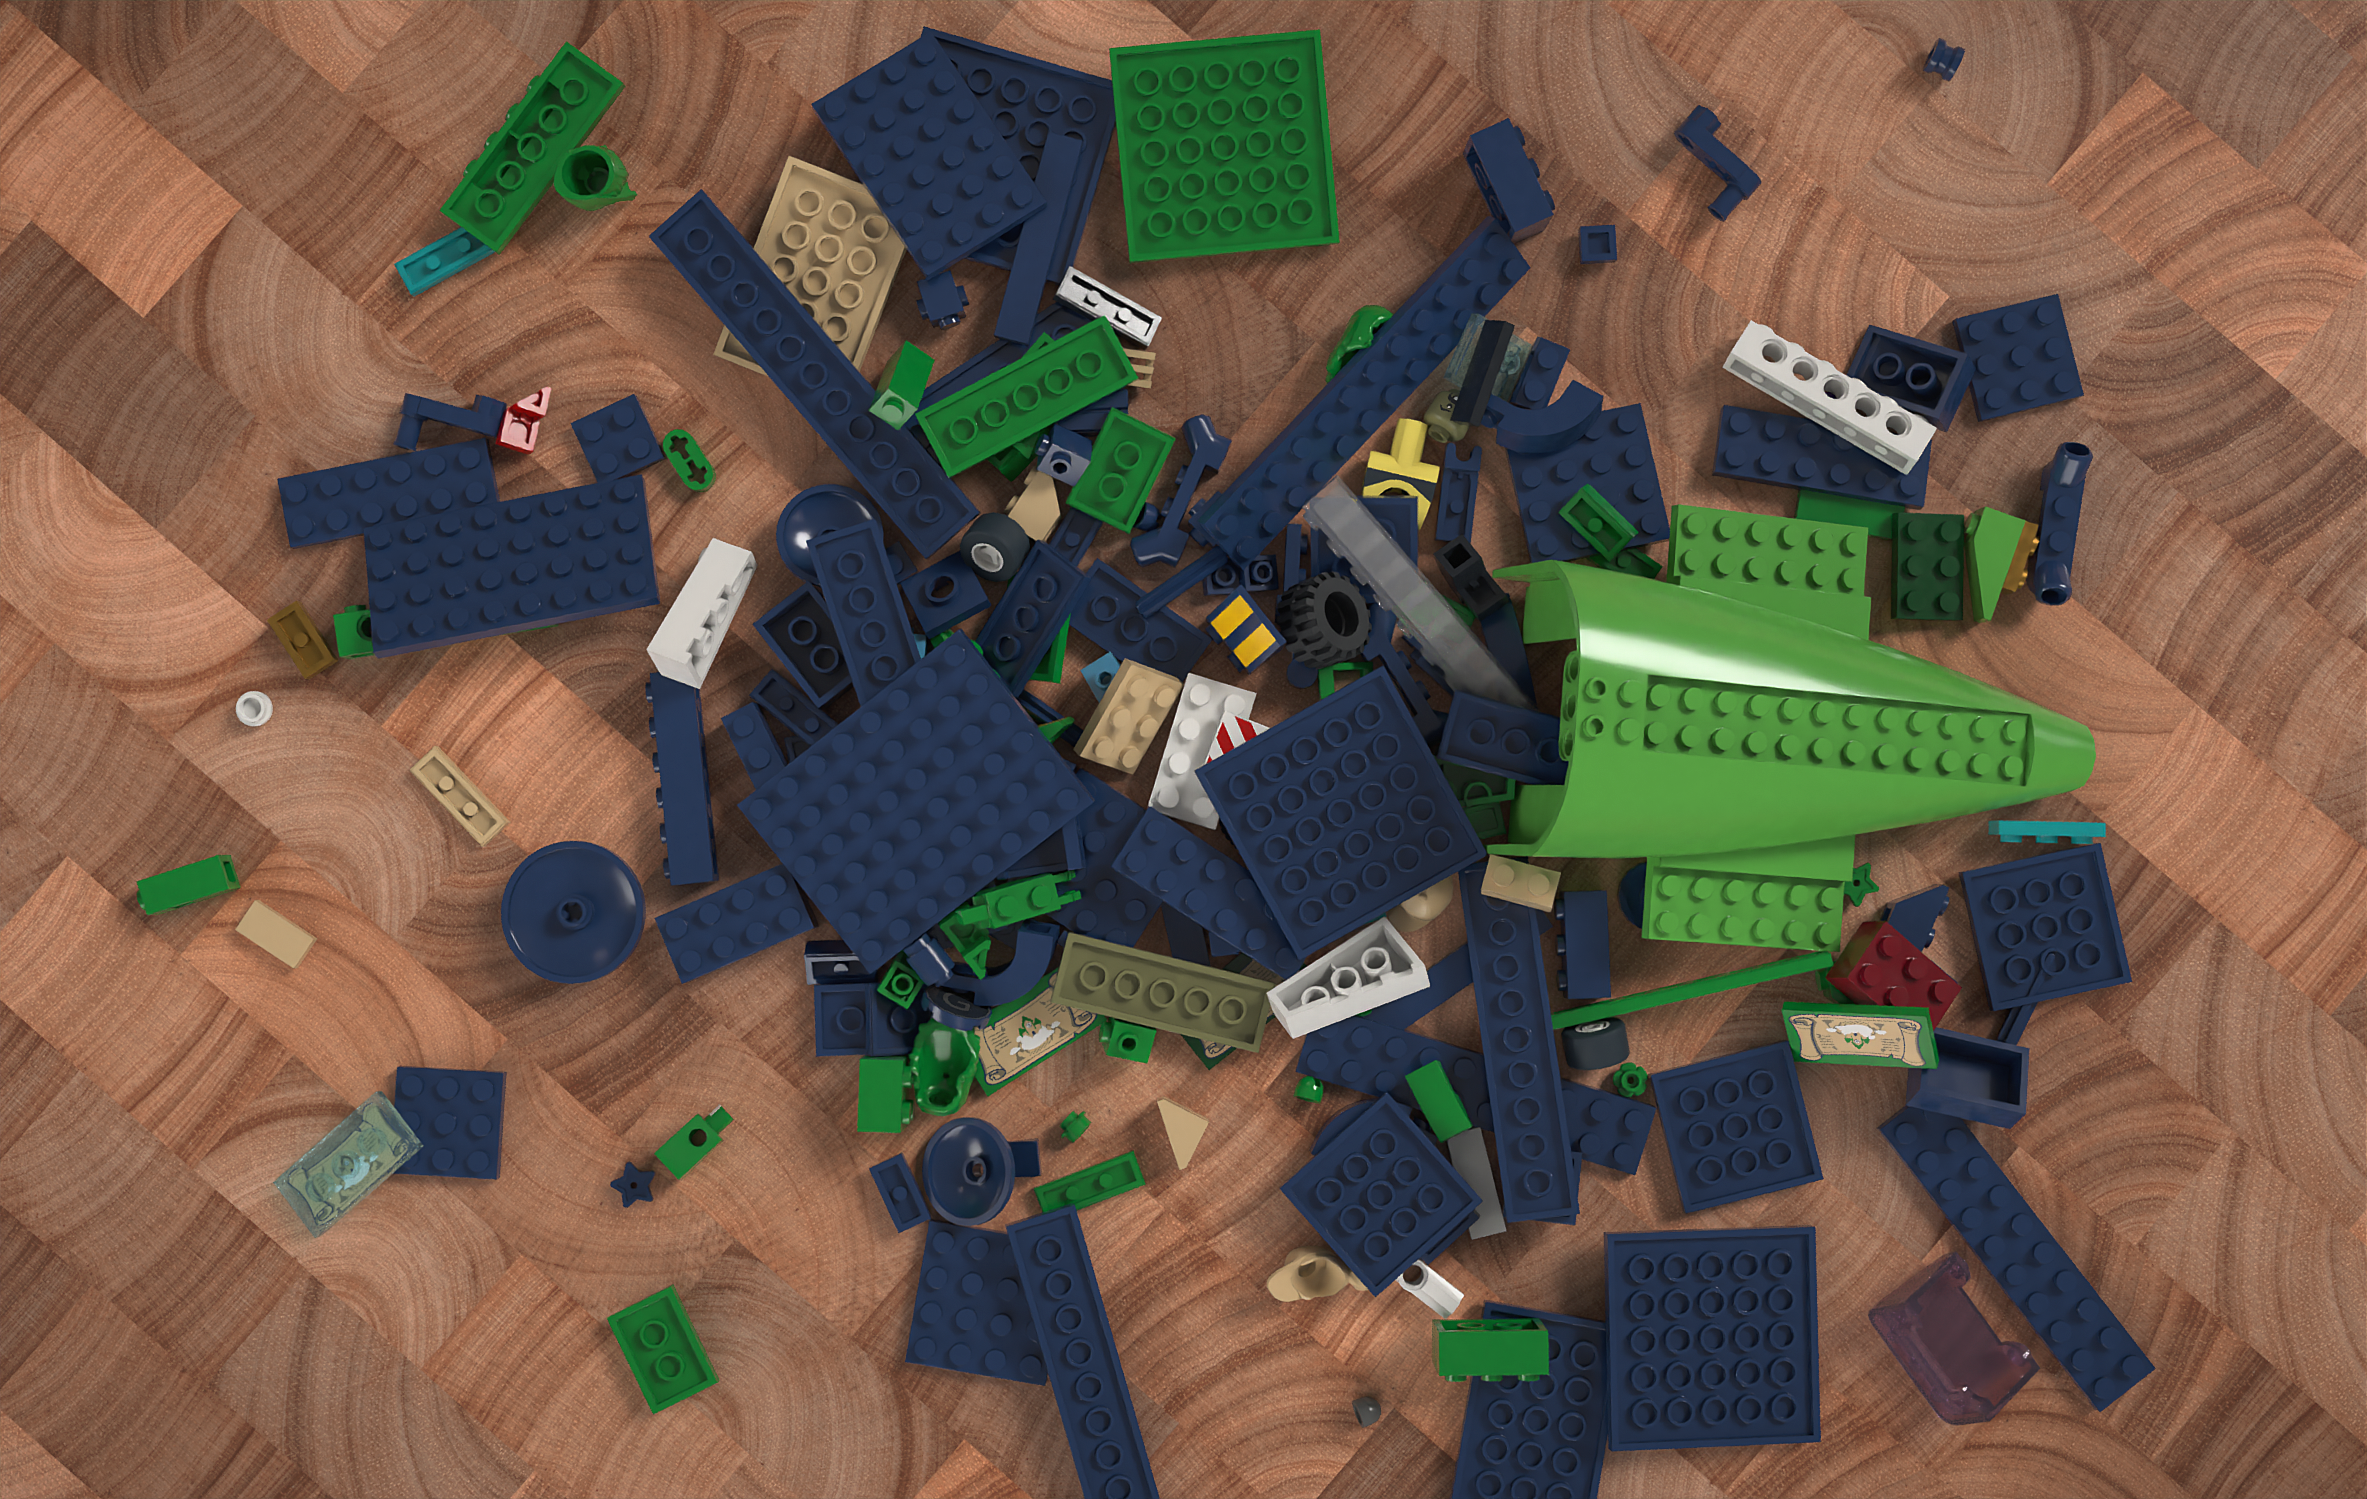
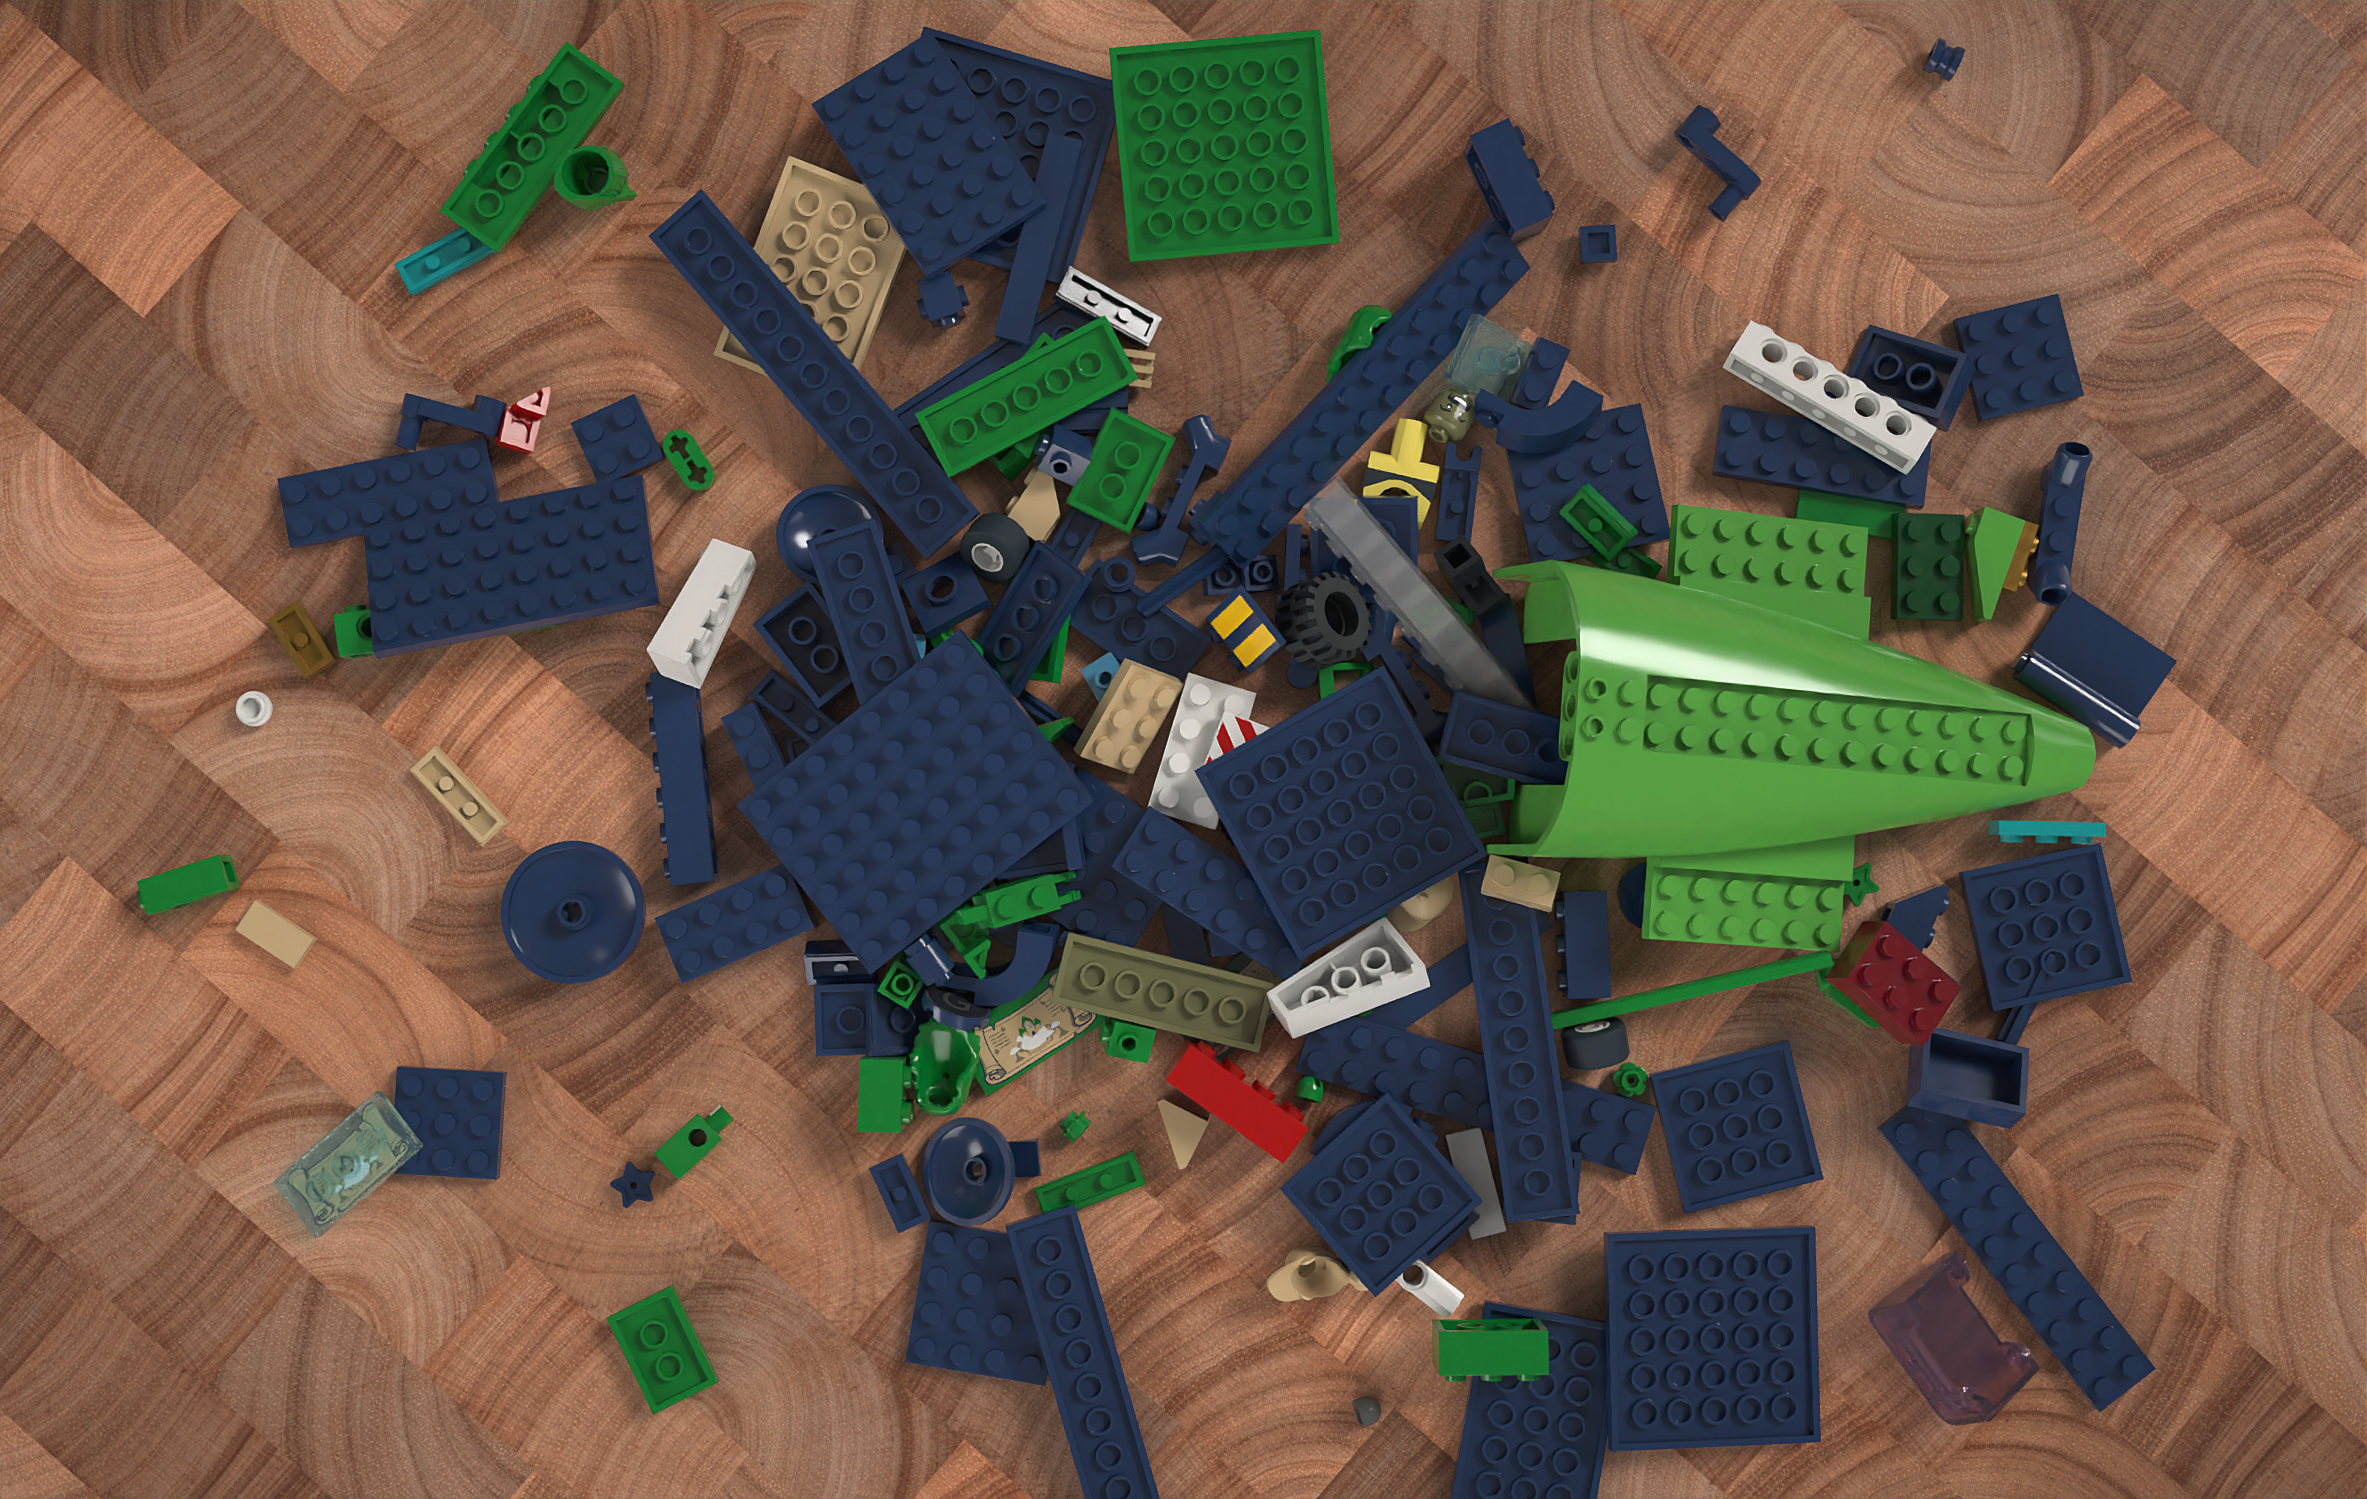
(902, 385): green brick -> none
(1114, 563): none -> dark blue plate
(1234, 1100): none -> red brick
(1438, 1101): green slope -> none
(1482, 372): black tile -> none
(1861, 1034): tile -> none
(2093, 669): none -> dark blue door

